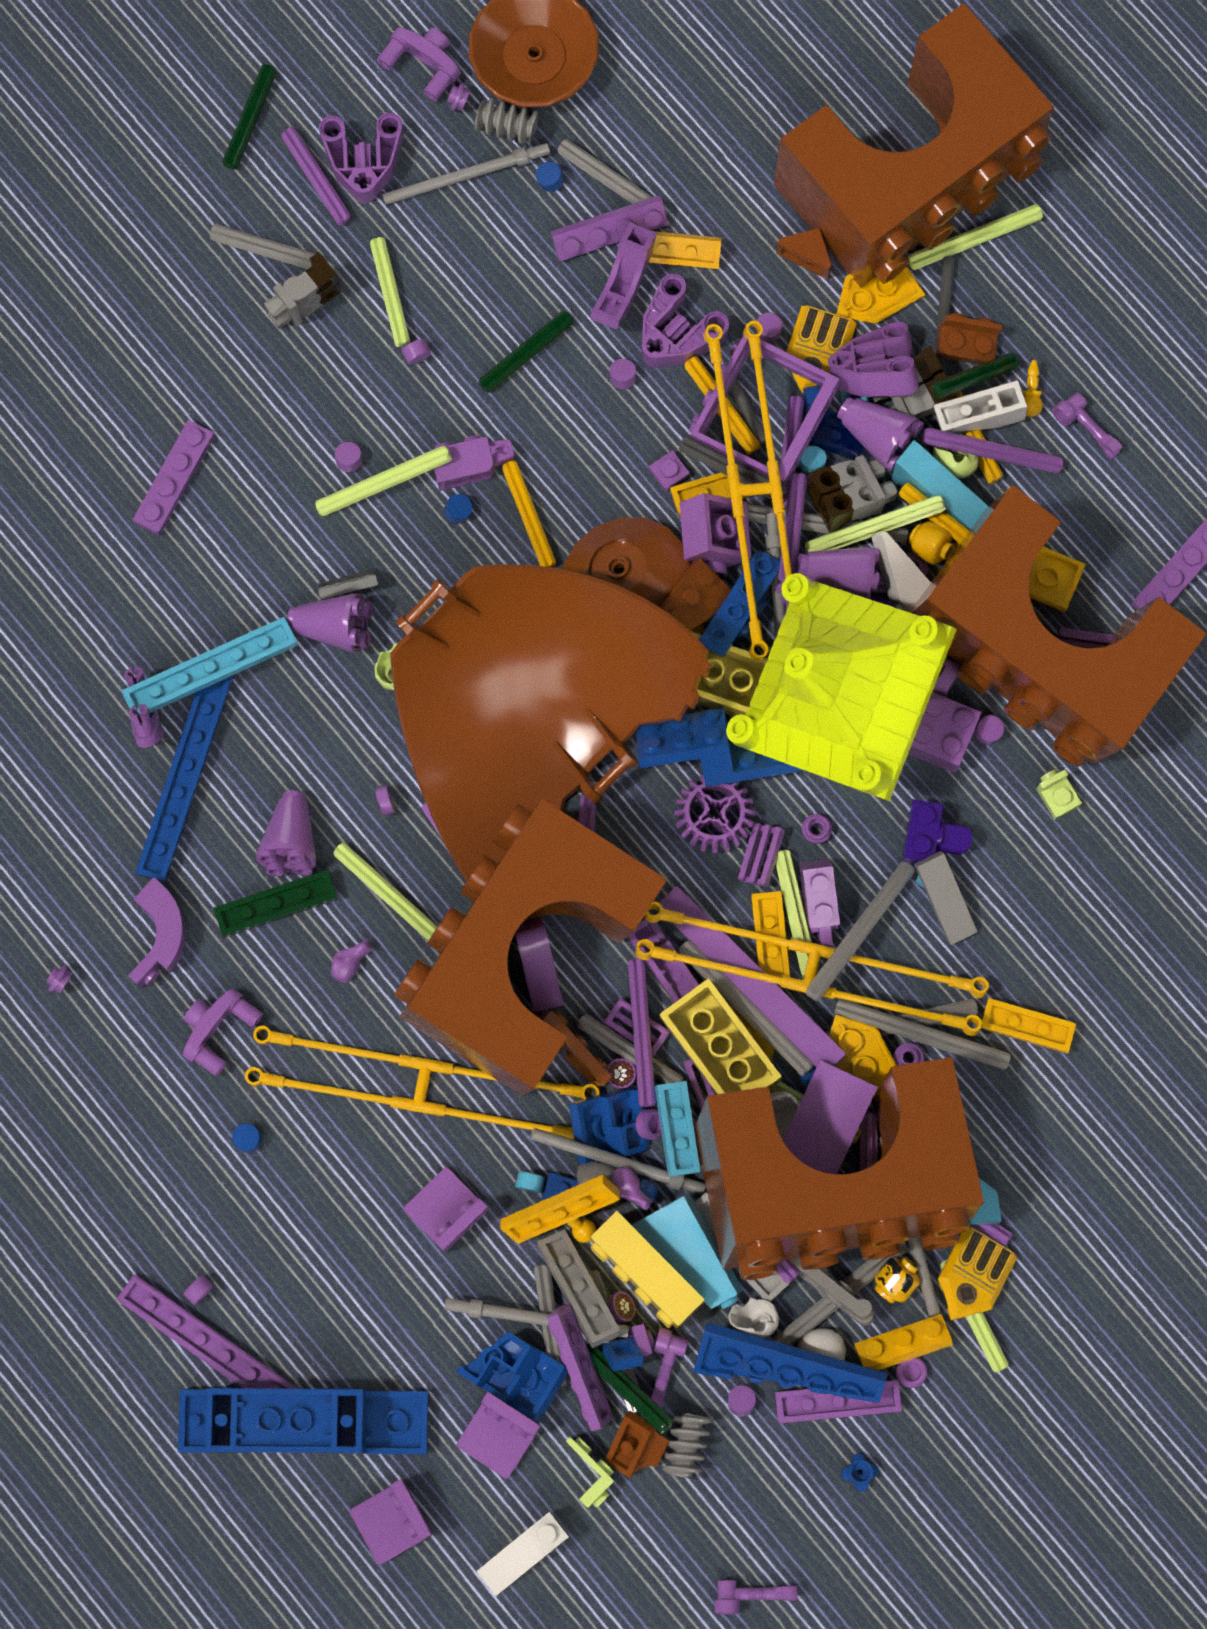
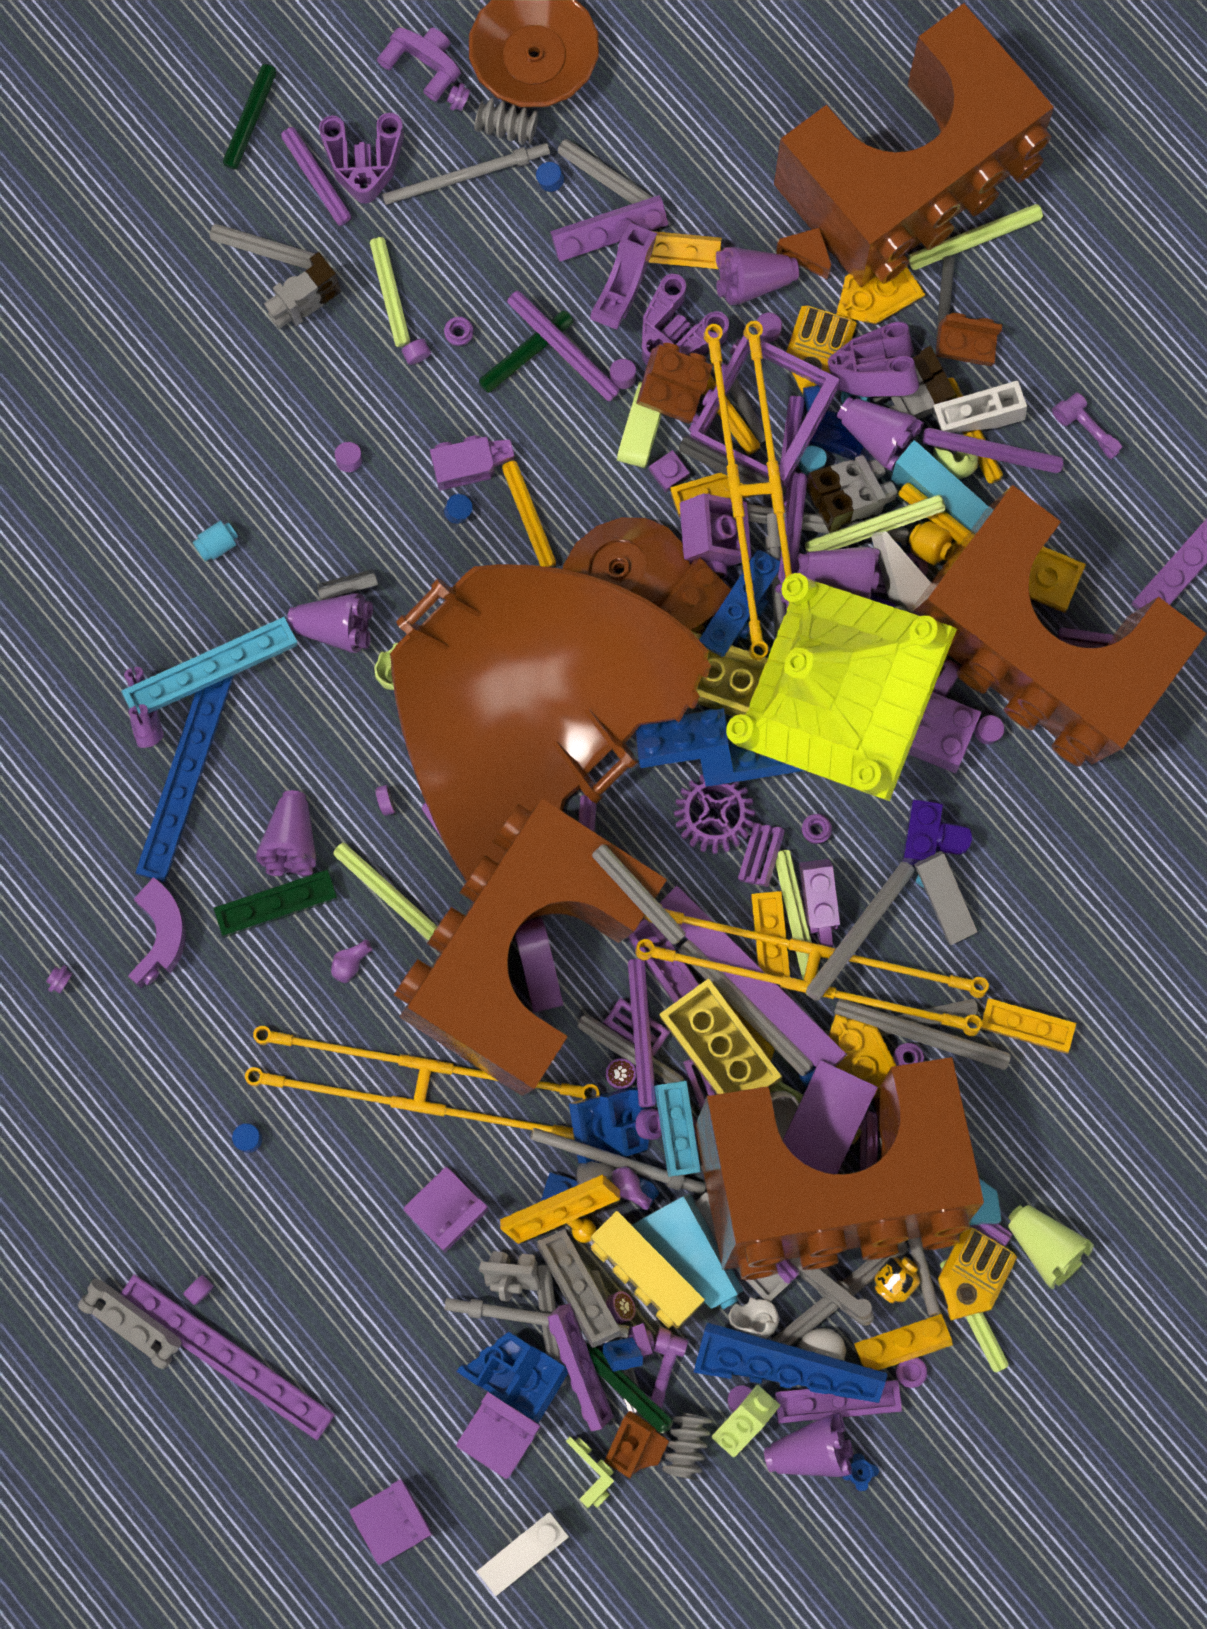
(130, 1322): none -> light grey plate
(173, 477): medium lavender plate -> none
(206, 1021): medium lavender connector -> none
(215, 541): none -> medium azure brick
(303, 1421): blue bracket -> none
(383, 480): yellowish green axle -> none
(458, 323): none -> medium lavender plate
(508, 1277): none -> light grey hips
(530, 1182): medium azure piece -> none
(563, 345): none -> medium lavender axle
(578, 1056): dark orange wing -> none
(638, 434): none -> yellowish green beam
(638, 894): none -> light grey axle
(674, 382): none -> dark orange plate
(730, 1596): medium lavender brick -> none
(746, 1421): none -> yellowish green bracket
(752, 273): none -> medium lavender cone
(812, 1450): none -> medium lavender cone
(975, 375): dark green axle -> none
(1032, 395): yellow bar -> none
(1048, 1244): none -> yellowish green cone
(1058, 793): yellowish green bracket -> none

